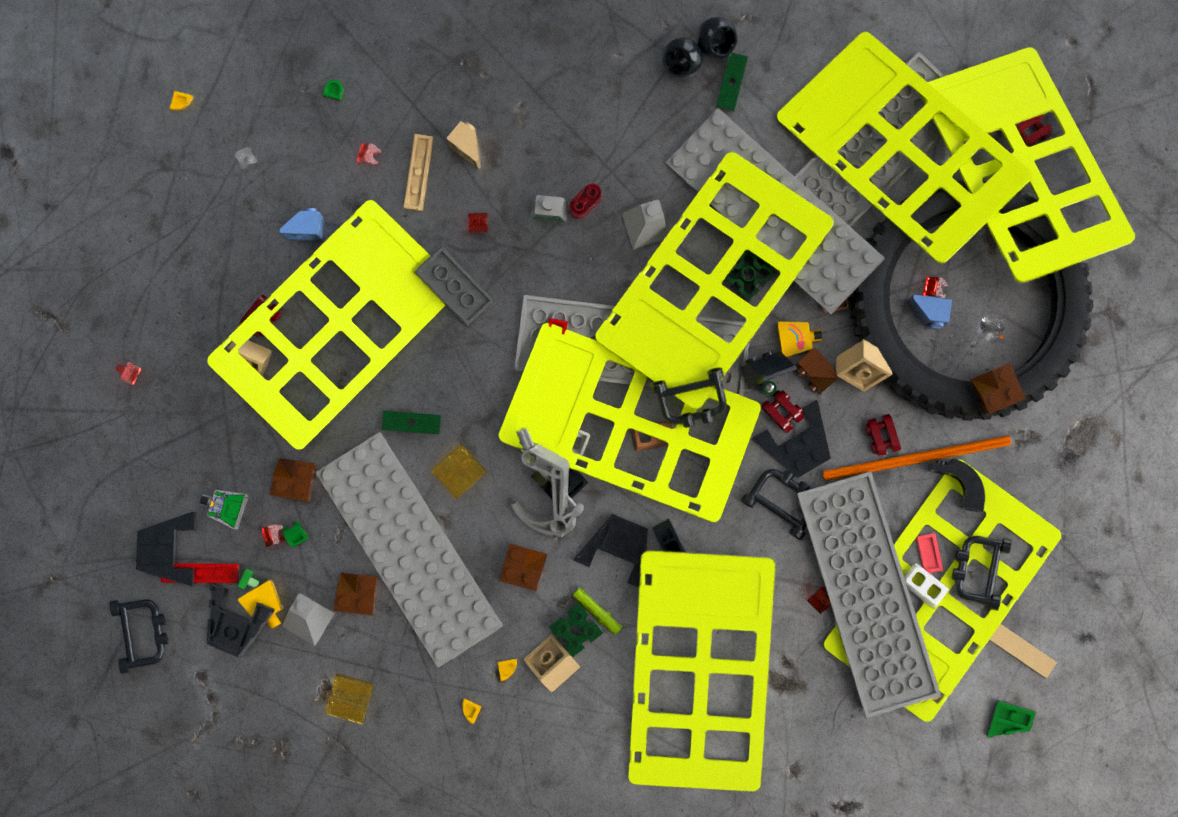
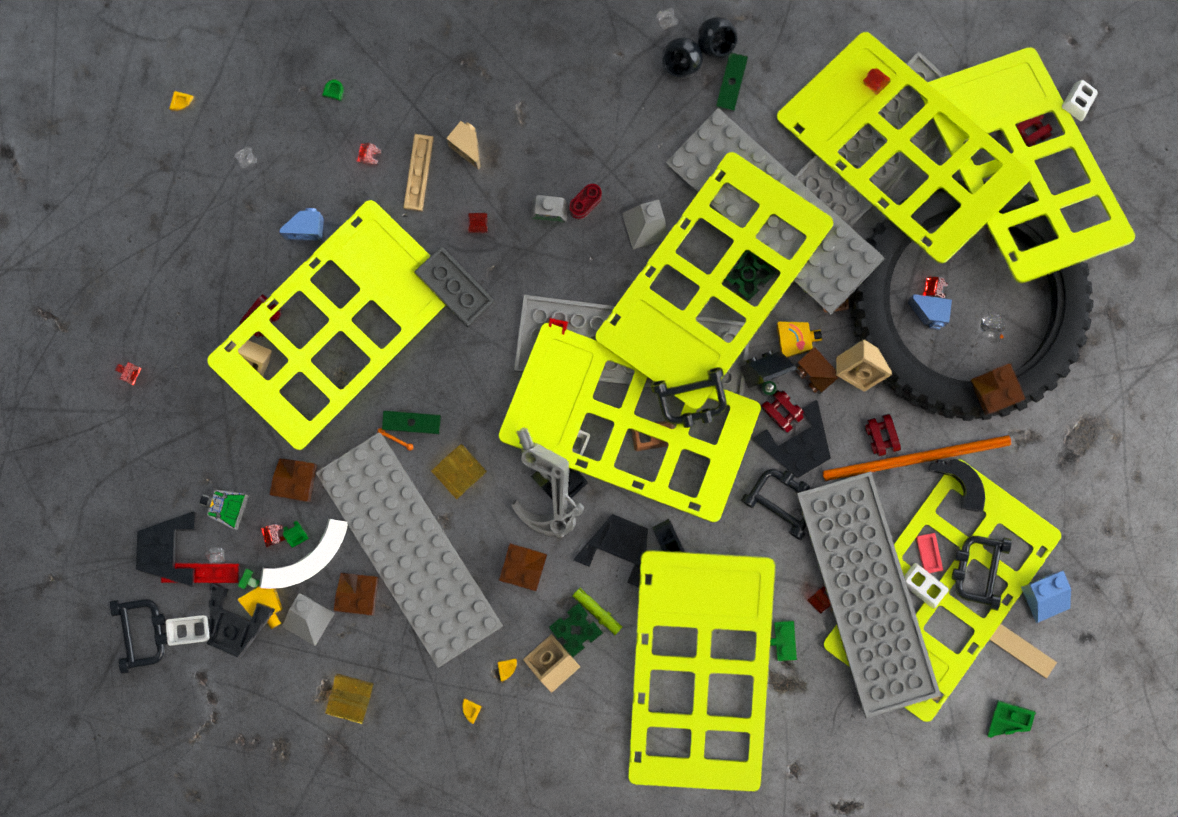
(171, 629): none -> white piece
(215, 555): none -> clear plate
(311, 563): none -> white tile
(408, 446): none -> orange hinge
(667, 23): none -> clear plate
(784, 641): none -> green plate
(876, 80): none -> clear red tile
(1048, 596): none -> medium blue slope
(1074, 108): none -> white piece

